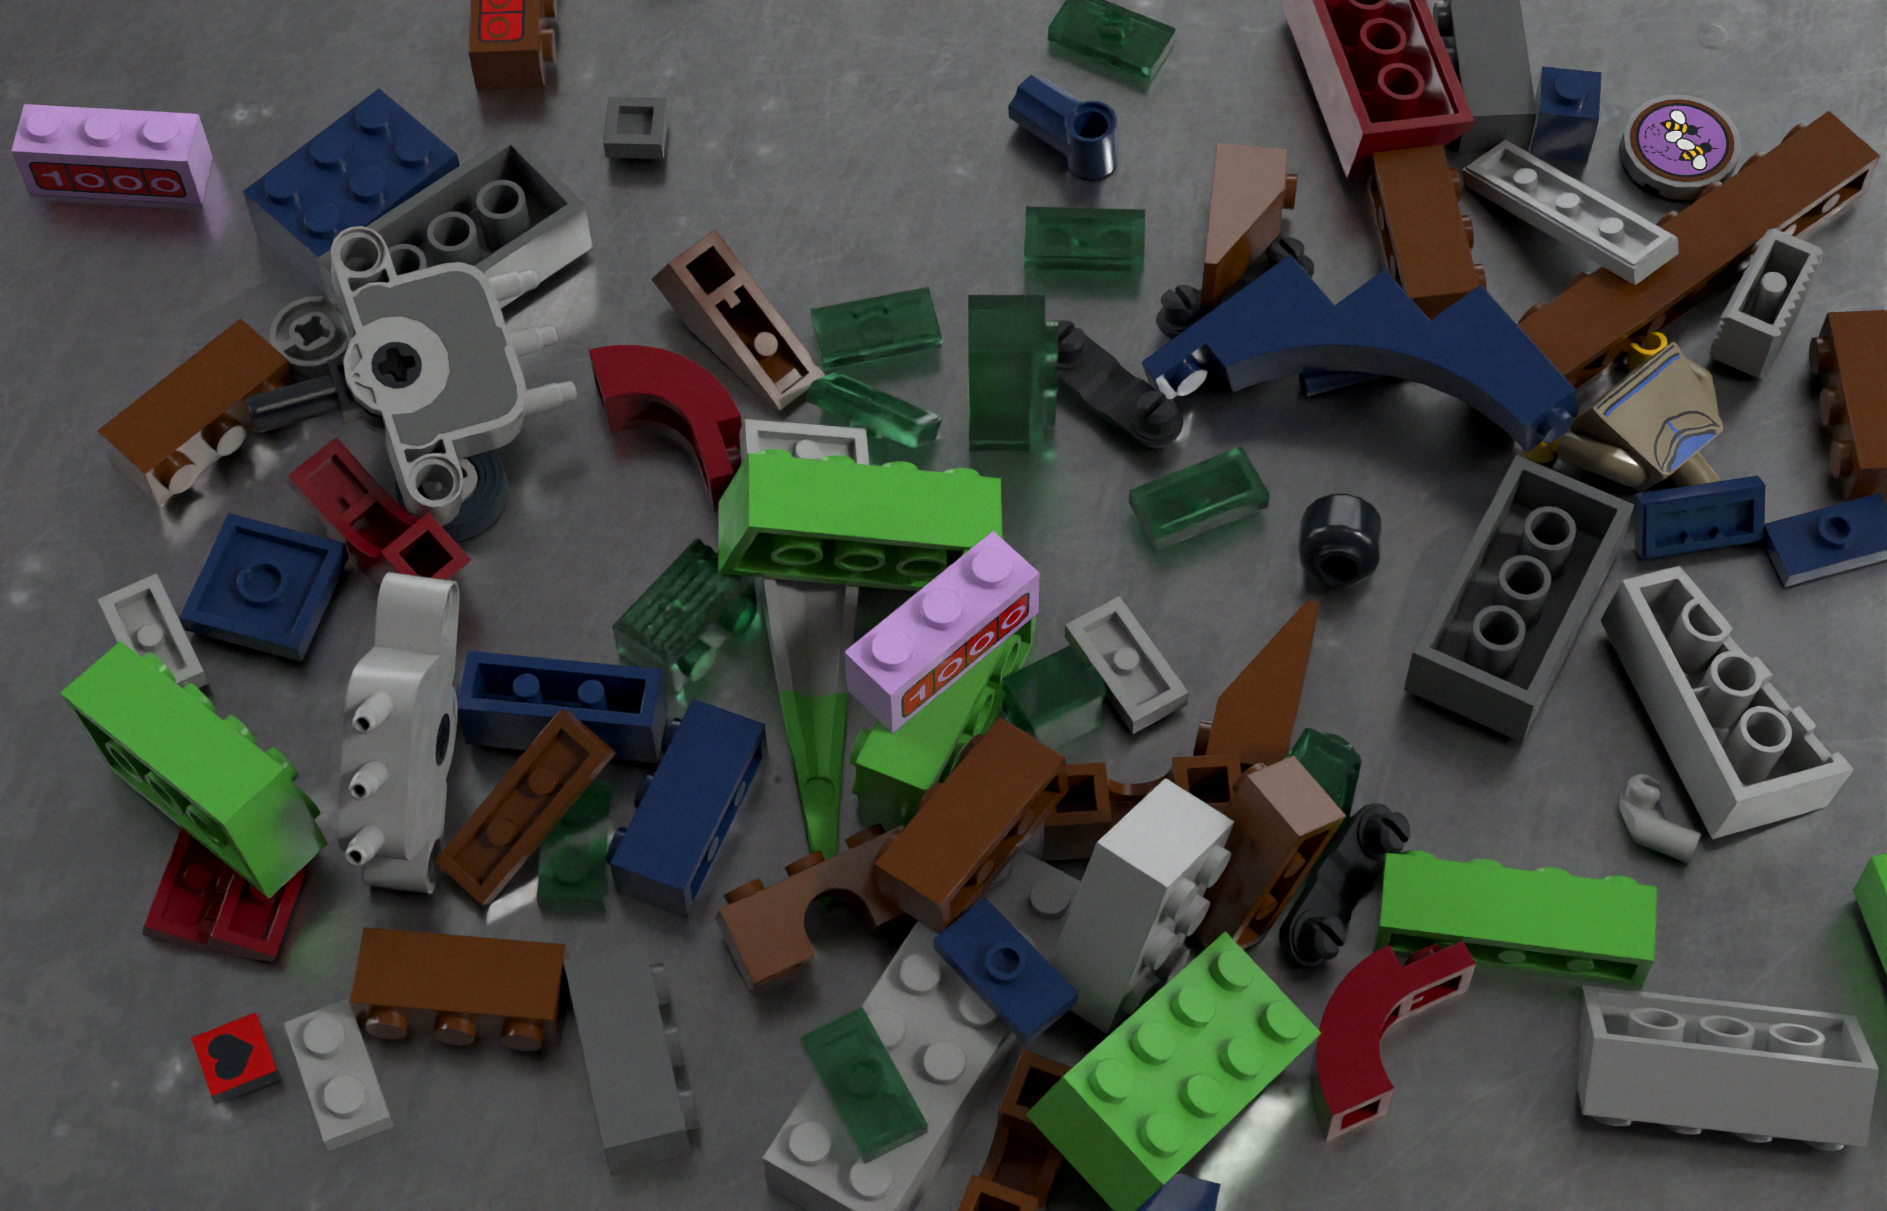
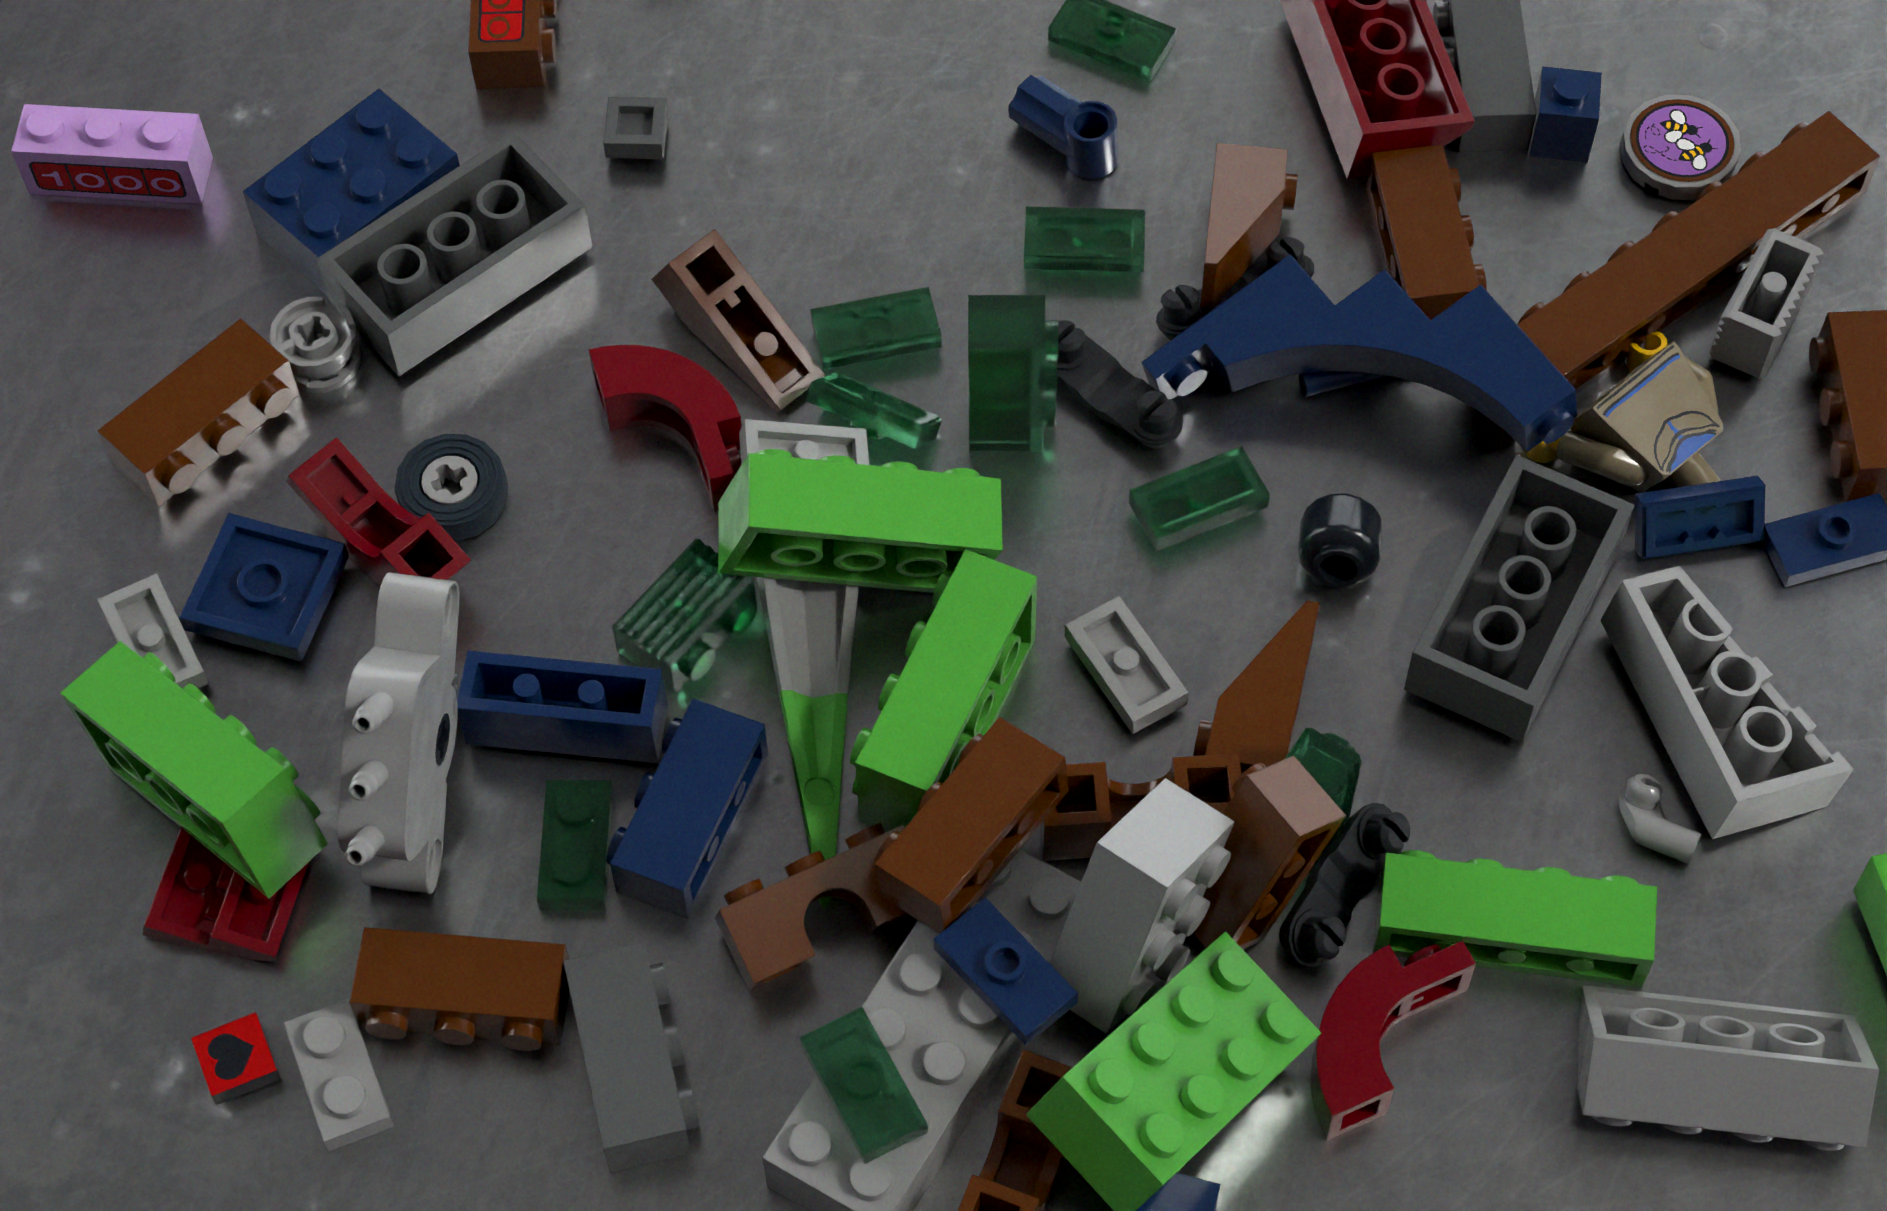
(450, 346): piece -> none
(524, 807): reddish brown plate -> none
(942, 631): lavender brick -> none
(1054, 698): clear green brick -> none
(1571, 212): light grey tile -> none

